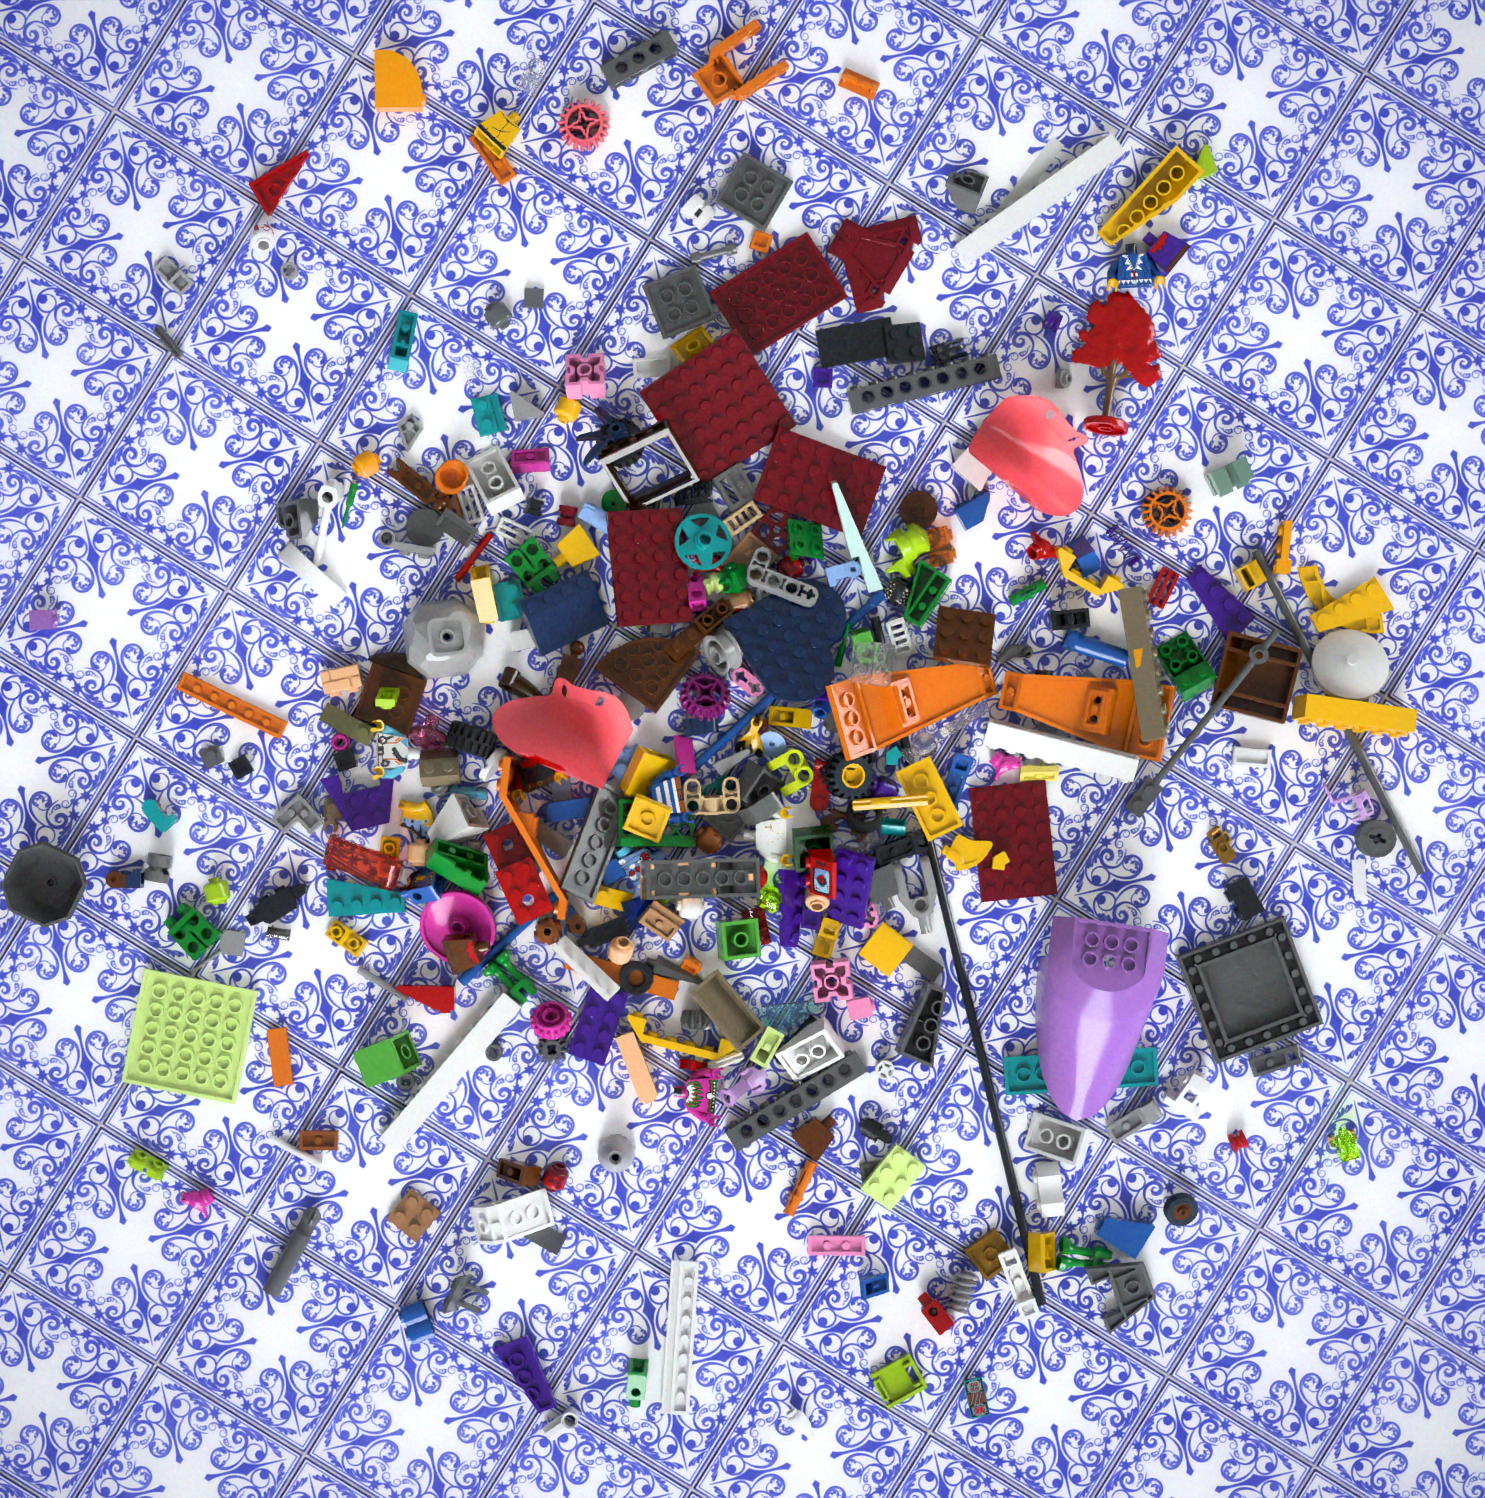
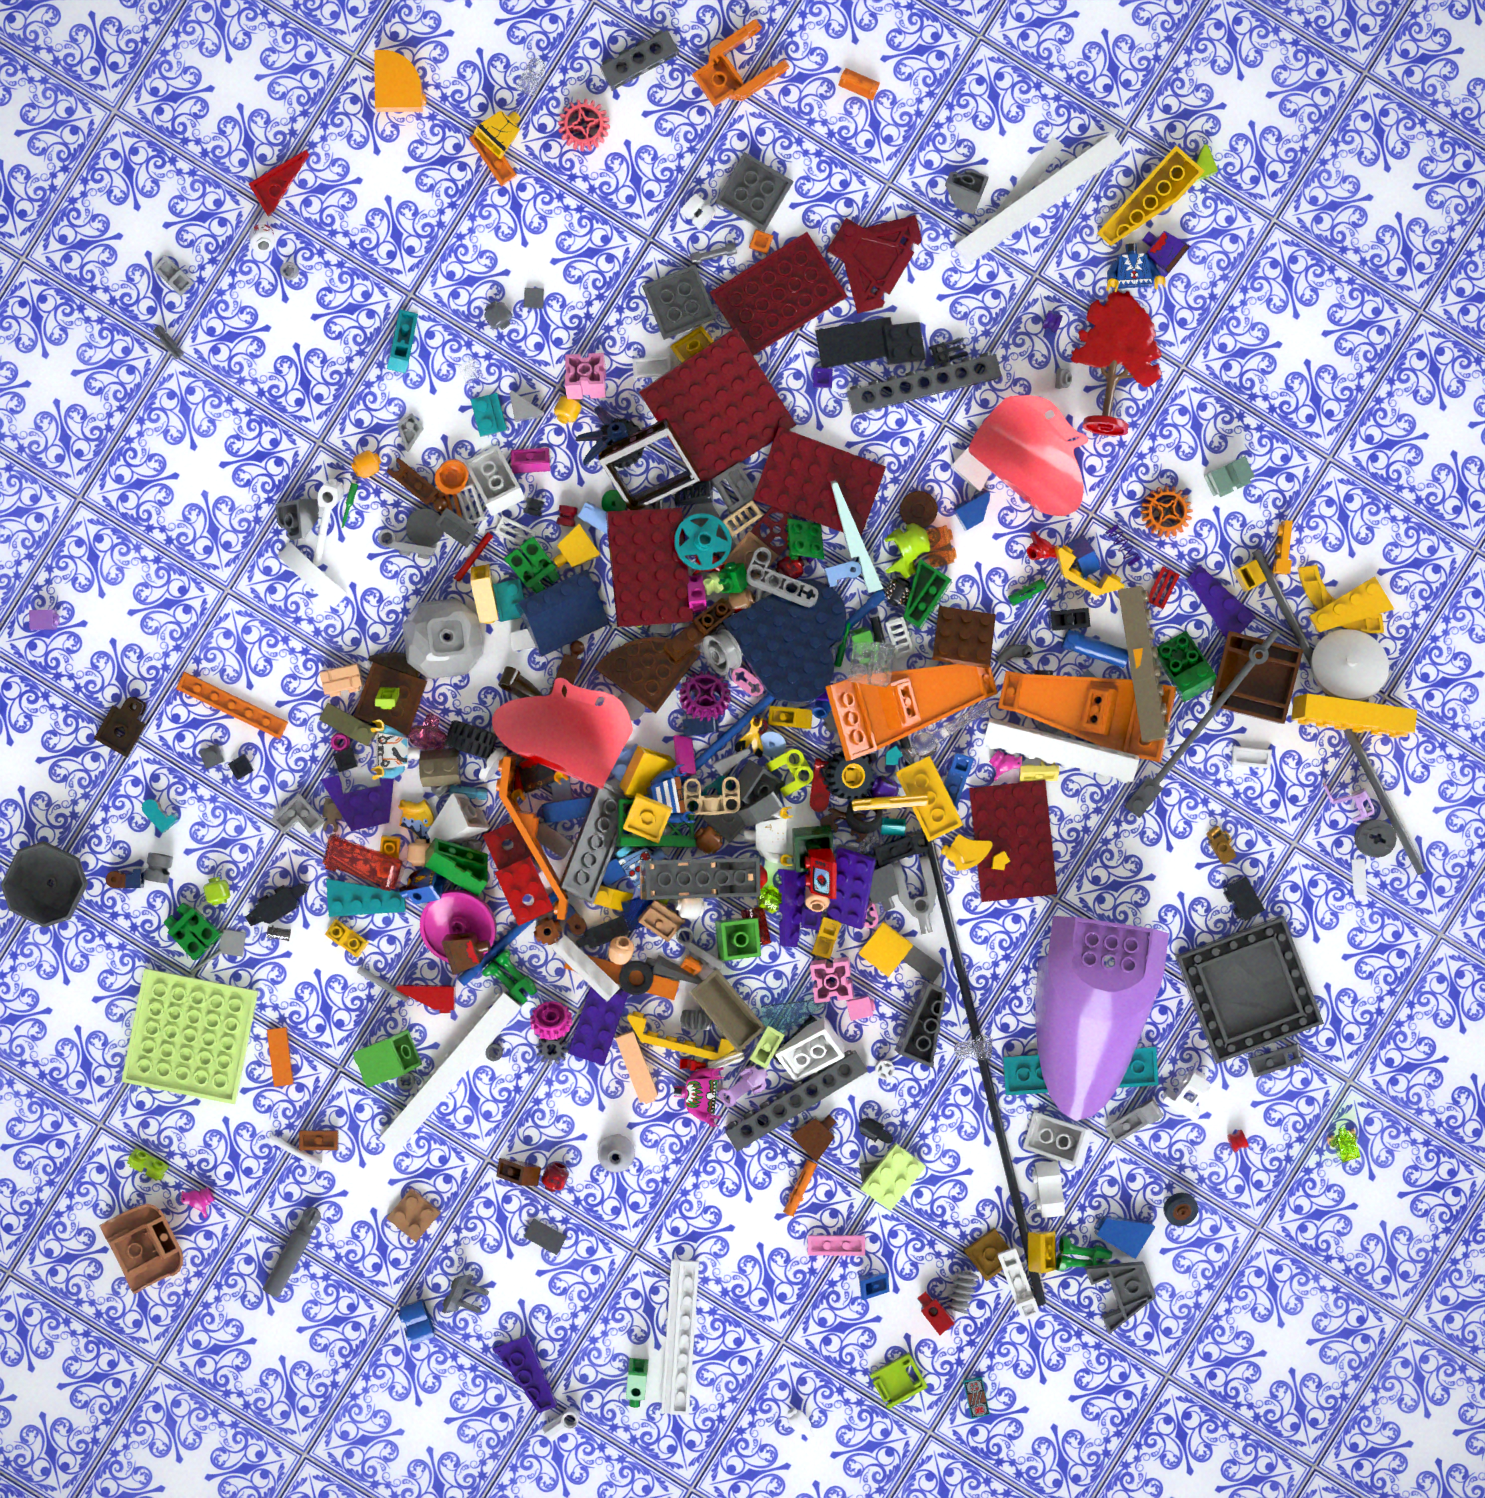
(127, 718): none -> dark brown plate
(143, 1246): none -> nougat piece
(511, 1218): white bracket -> none
(698, 952): none -> light grey plate
(979, 1048): none -> clear piece

